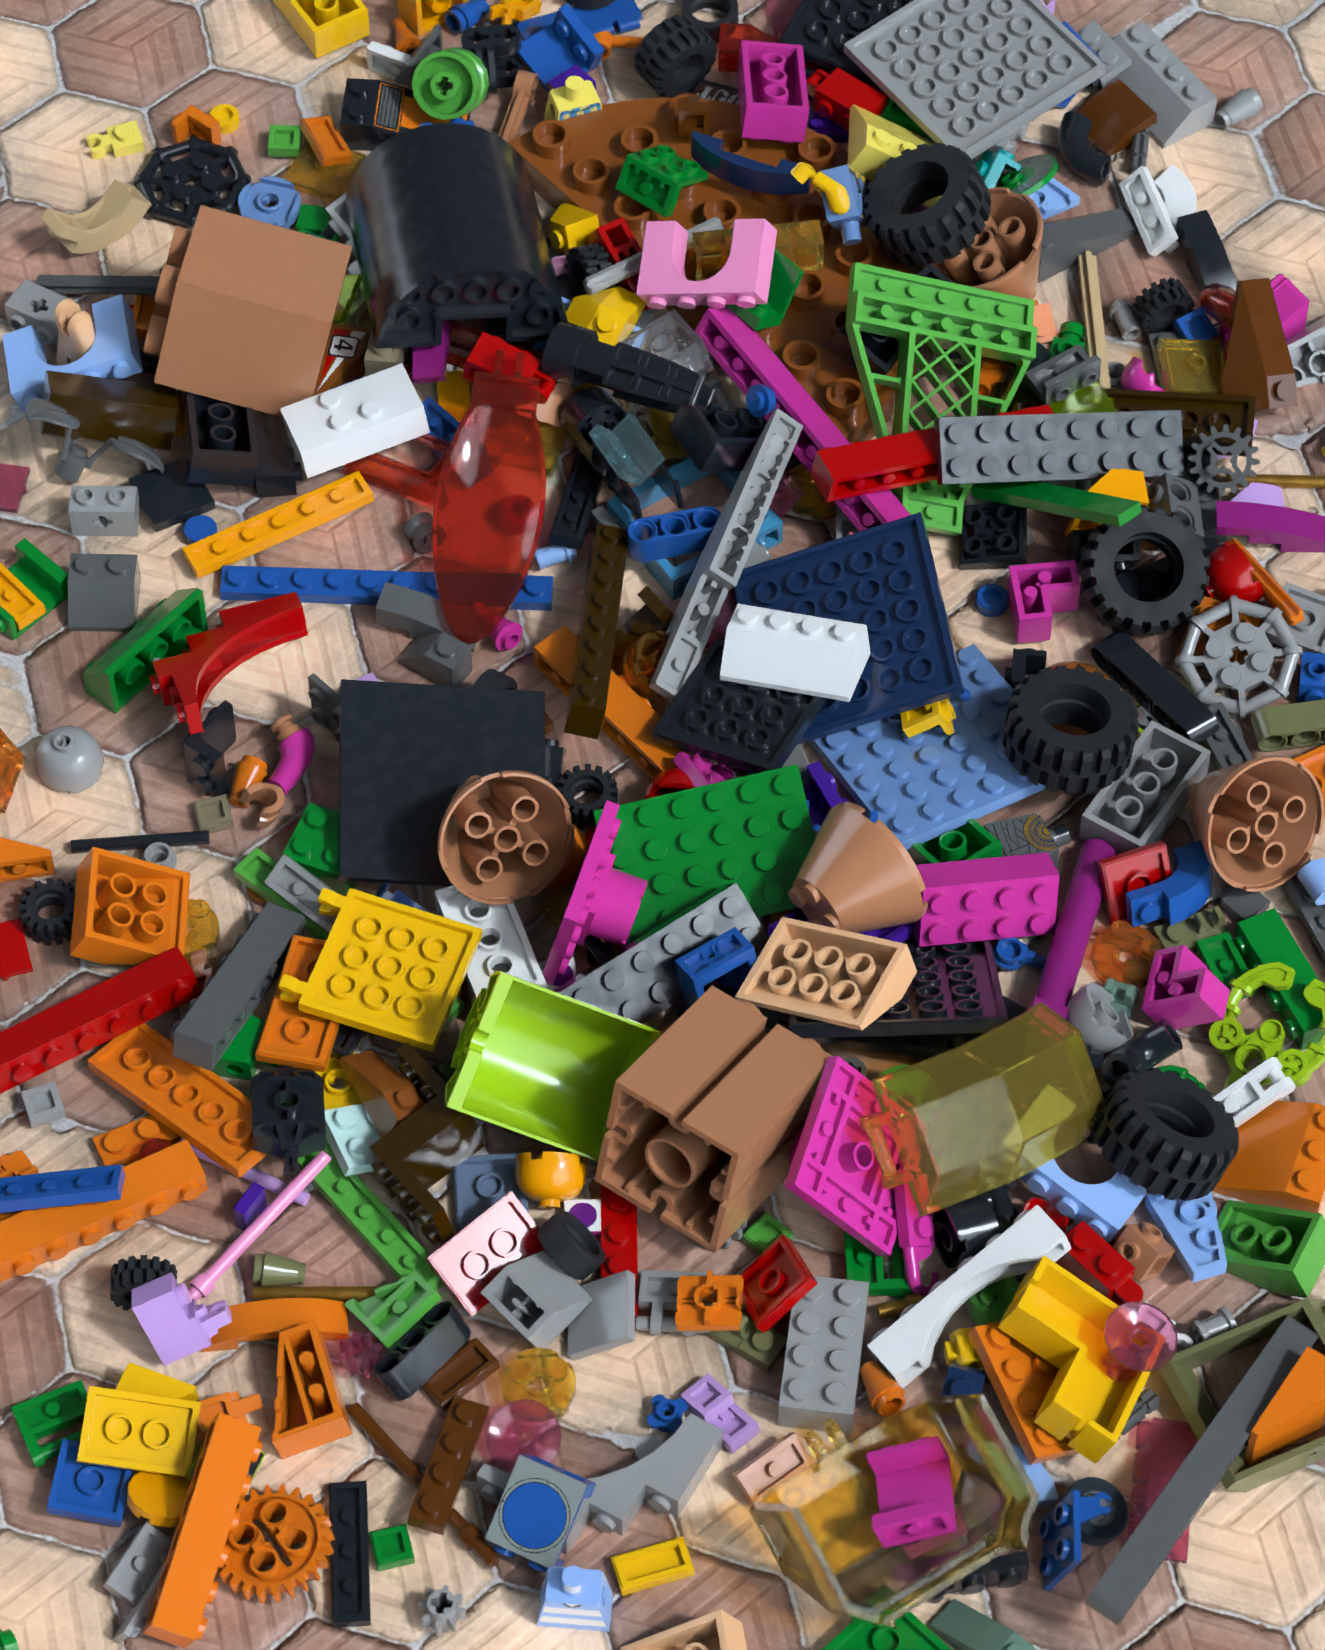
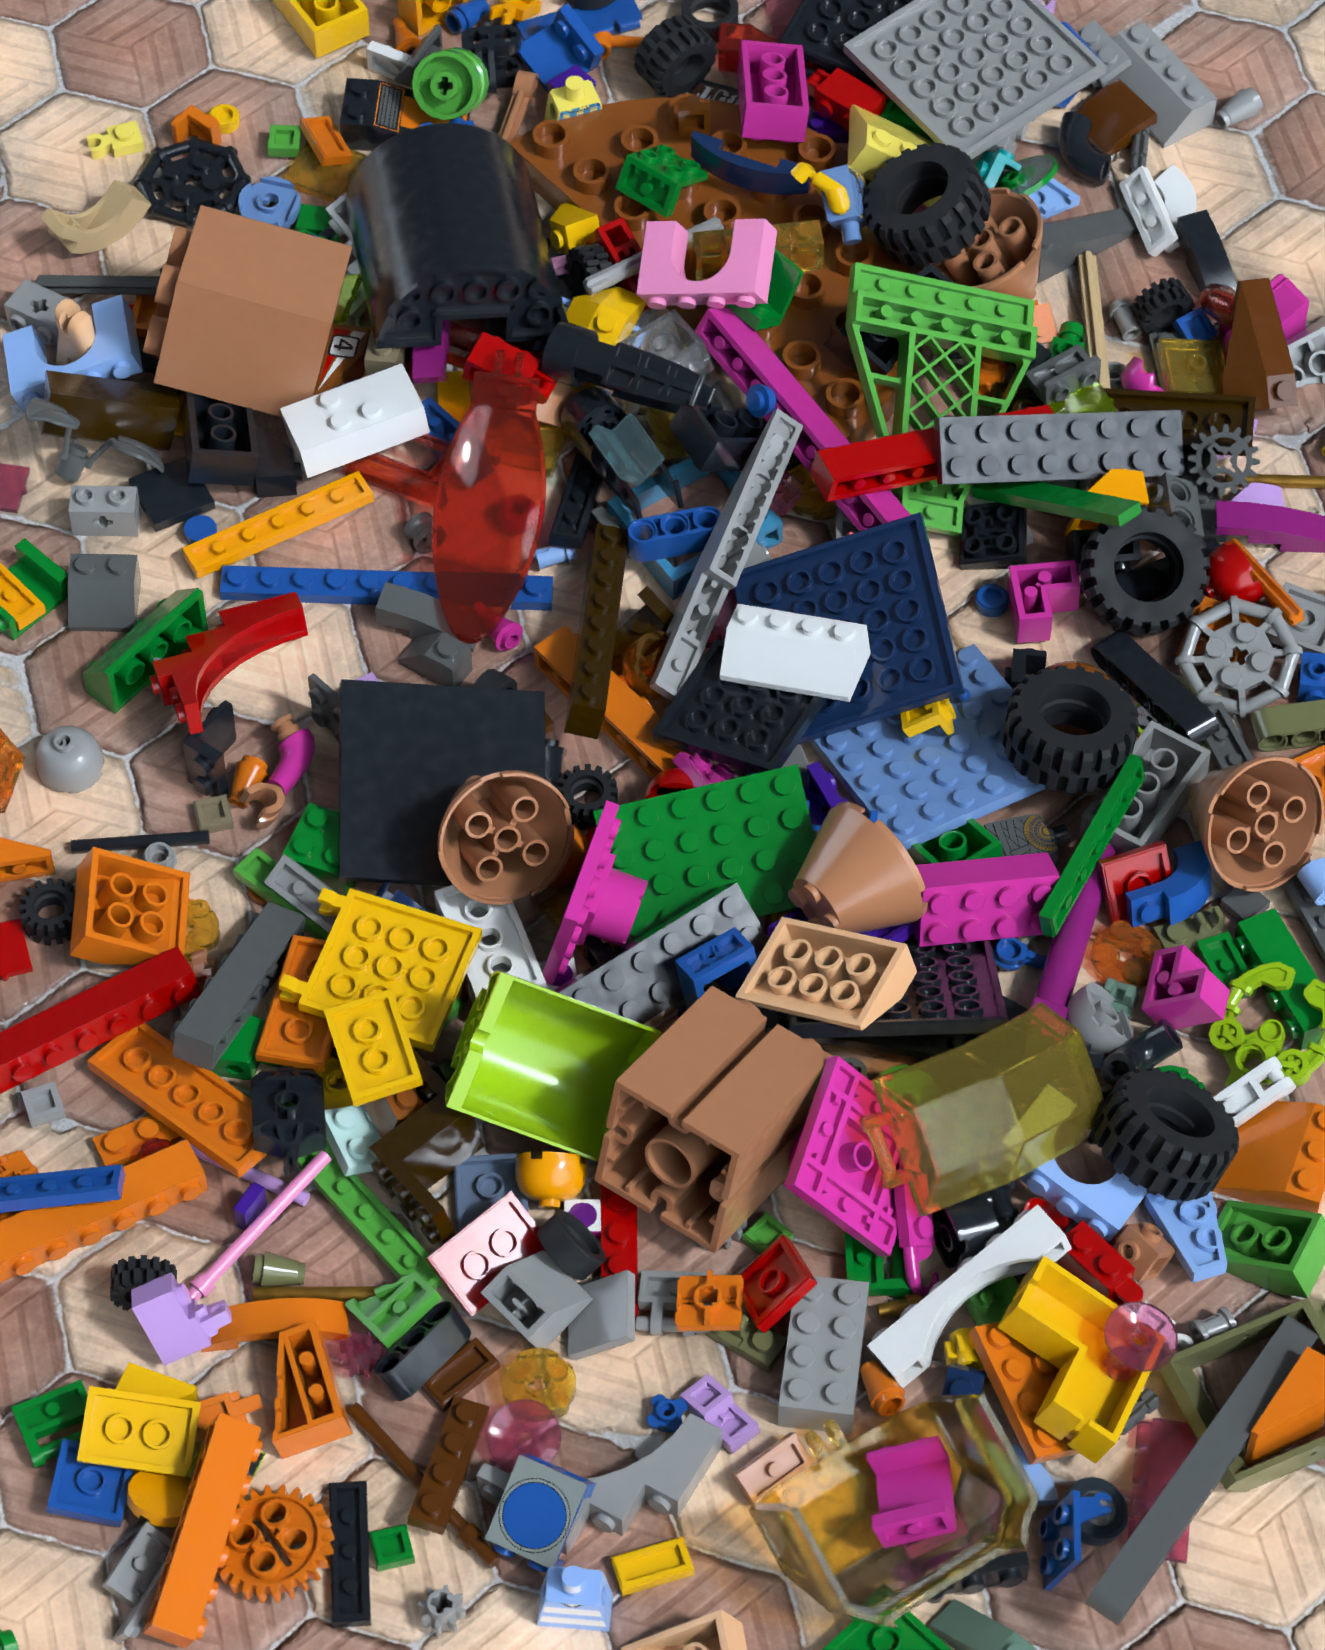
(373, 1047): none -> yellow plate
(1092, 846): none -> green tile

